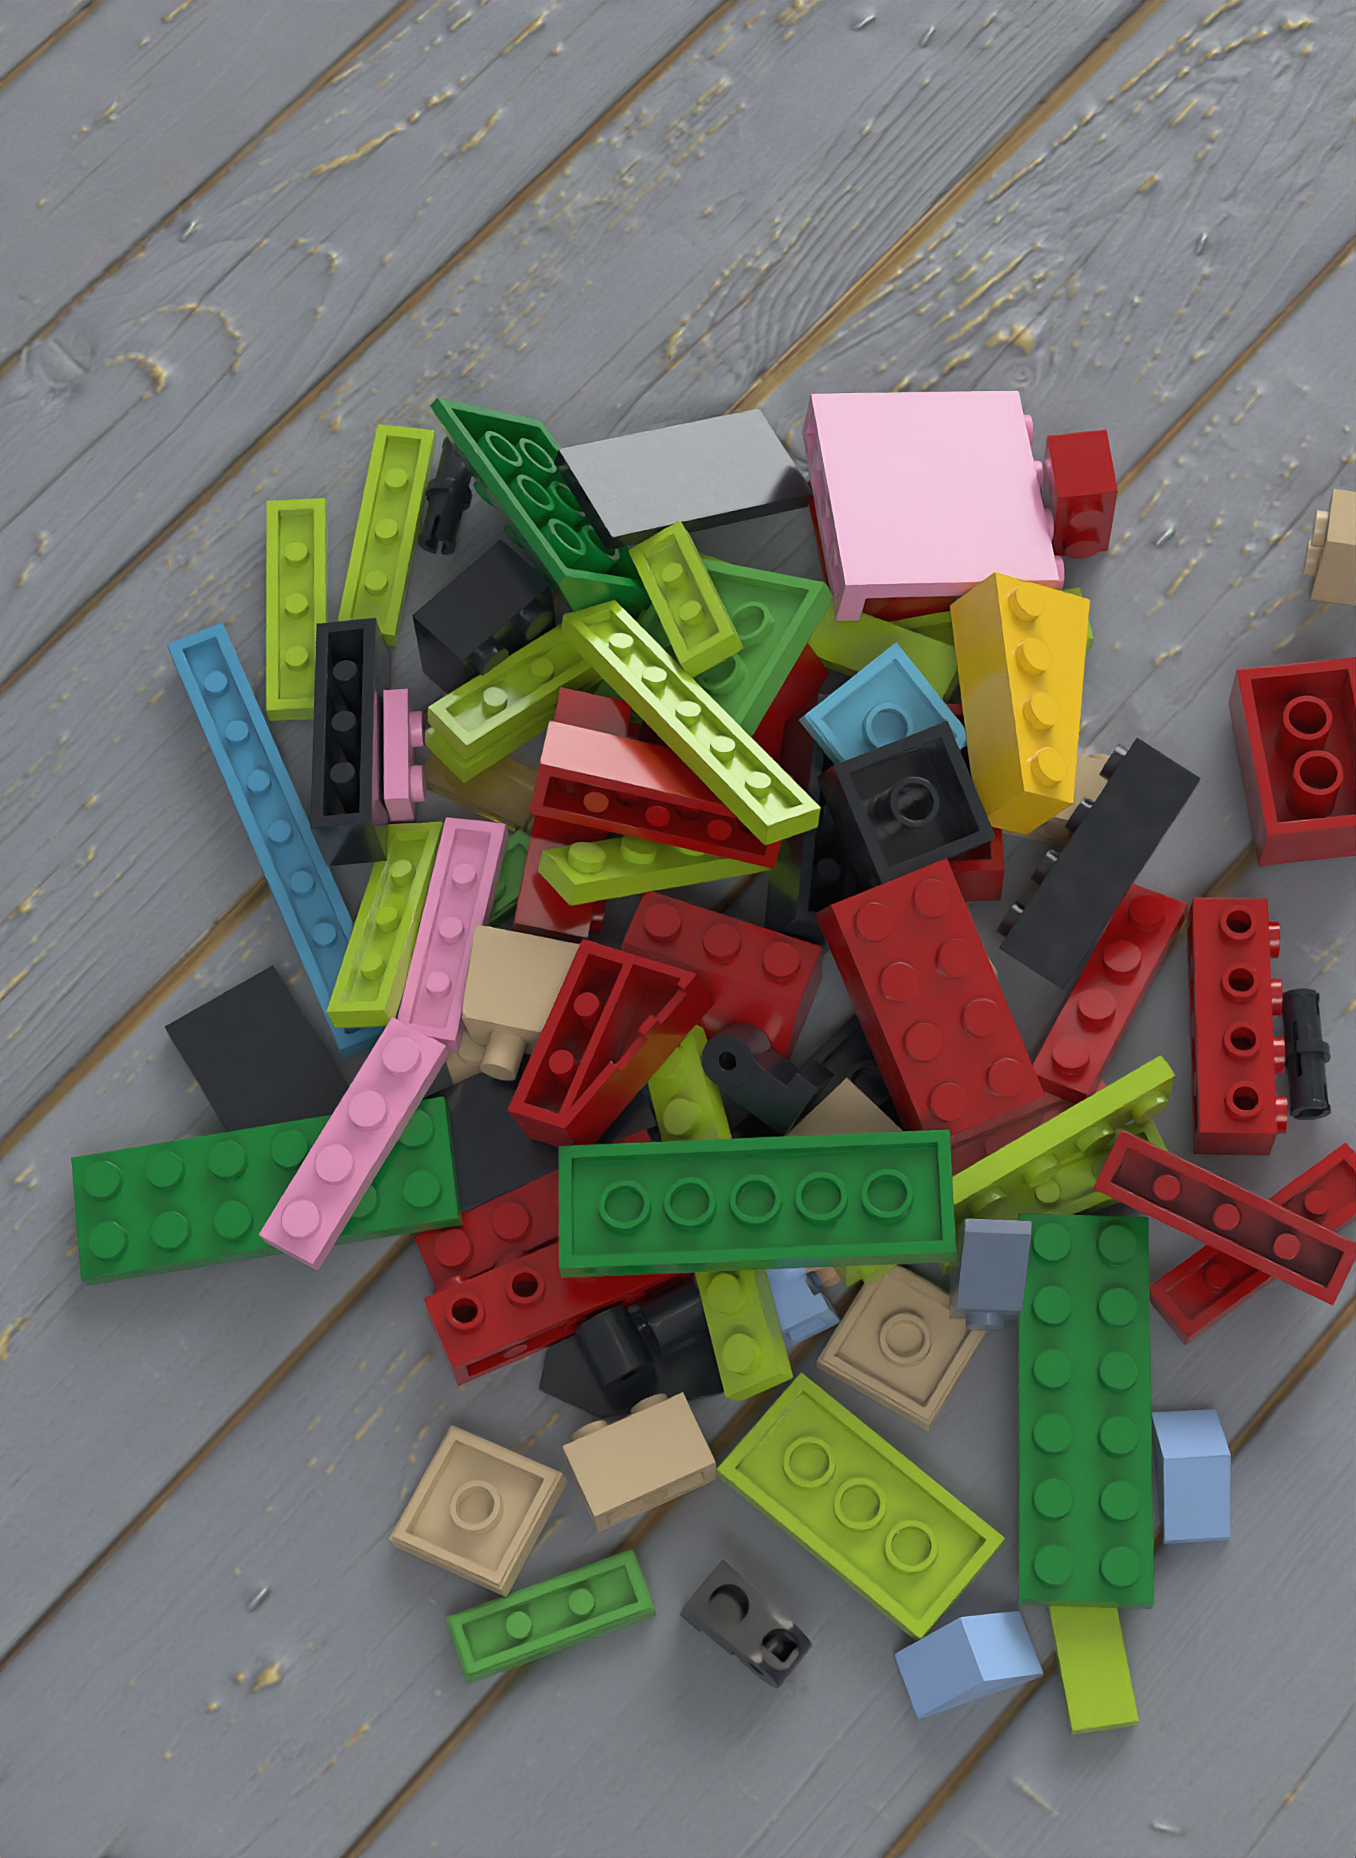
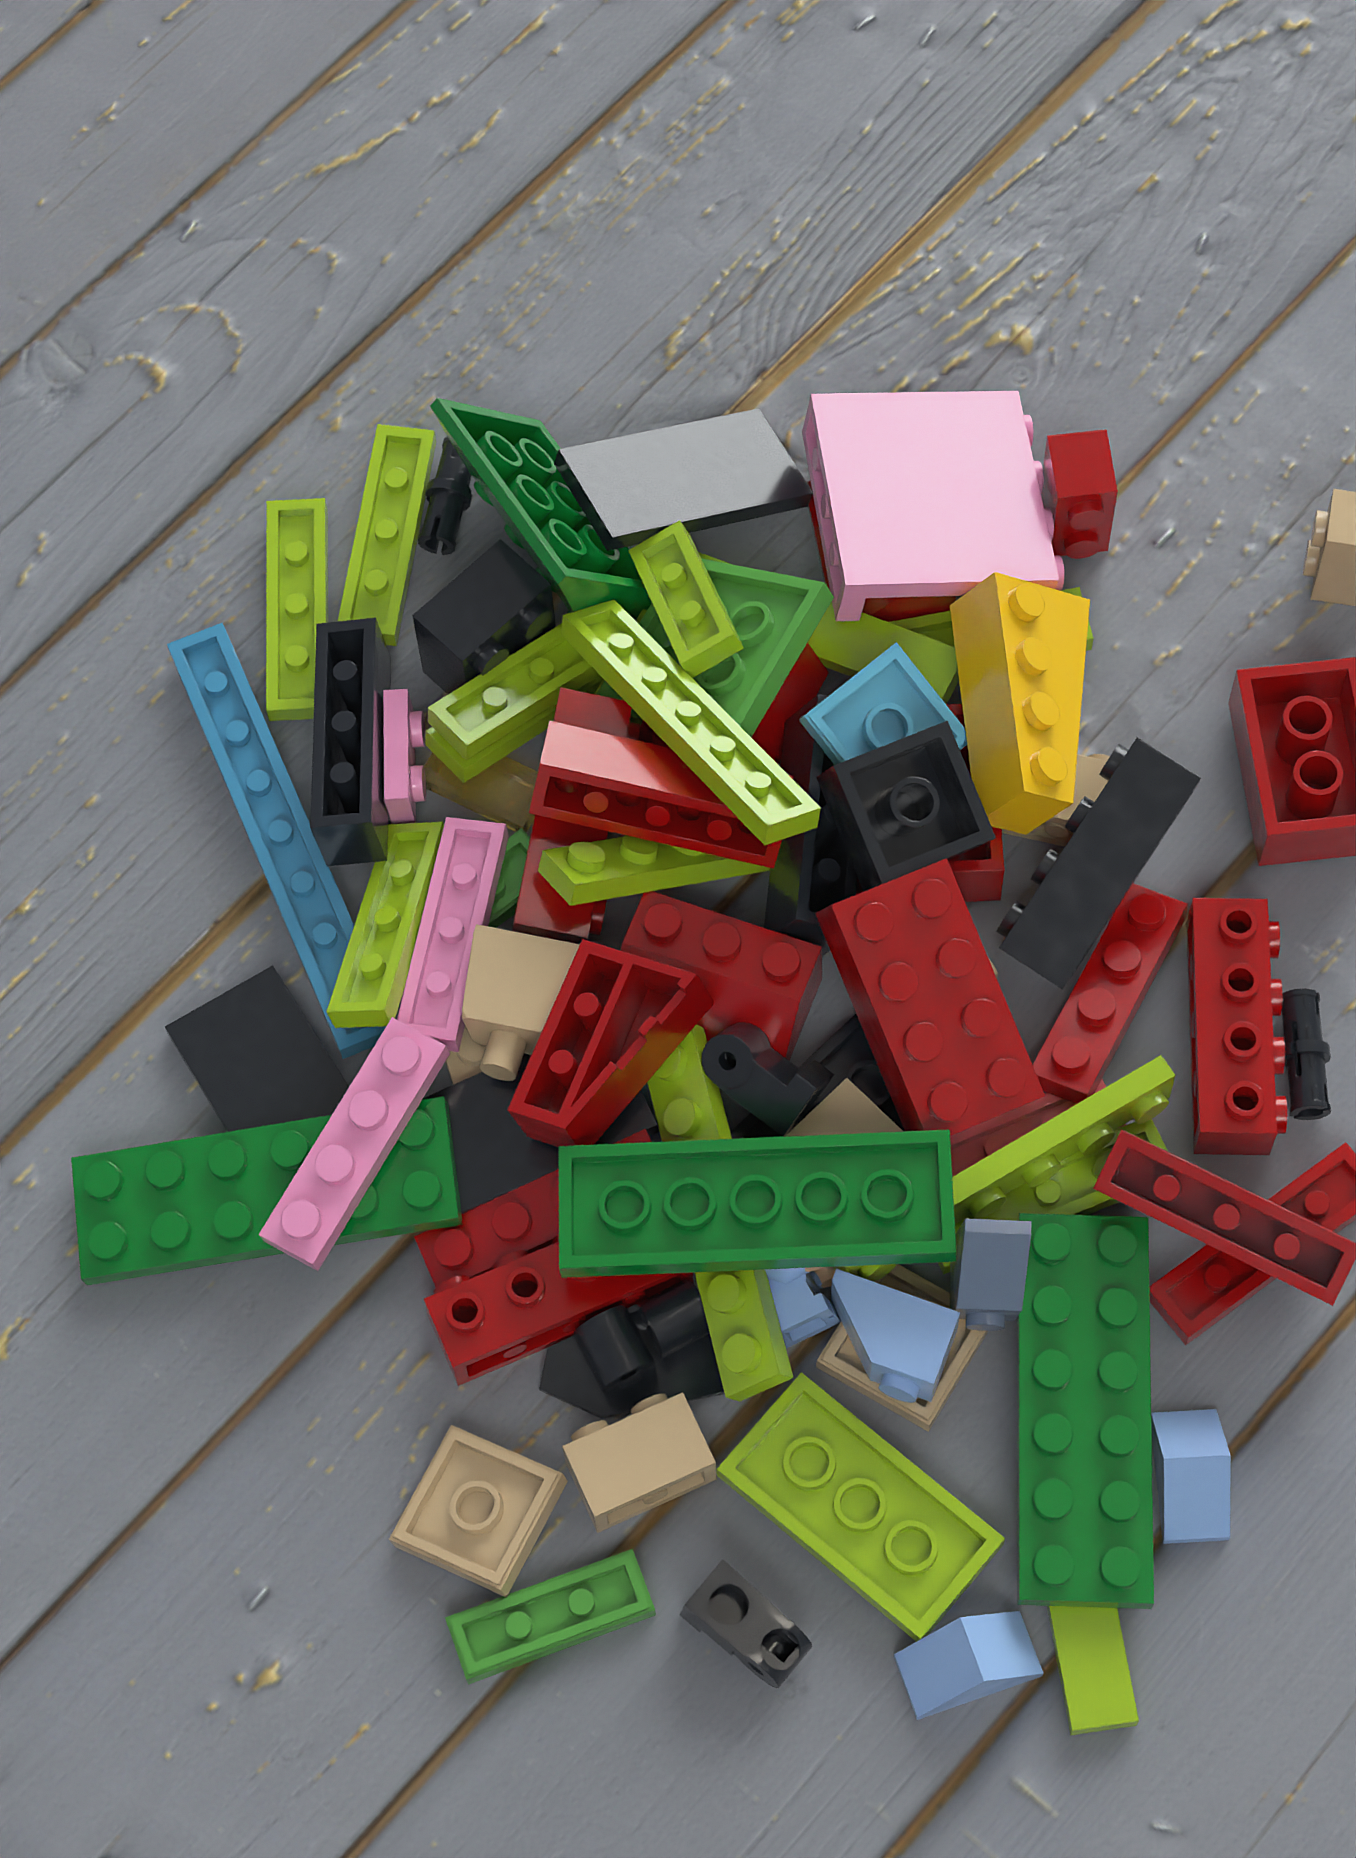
(895, 1335): none -> light blue slope

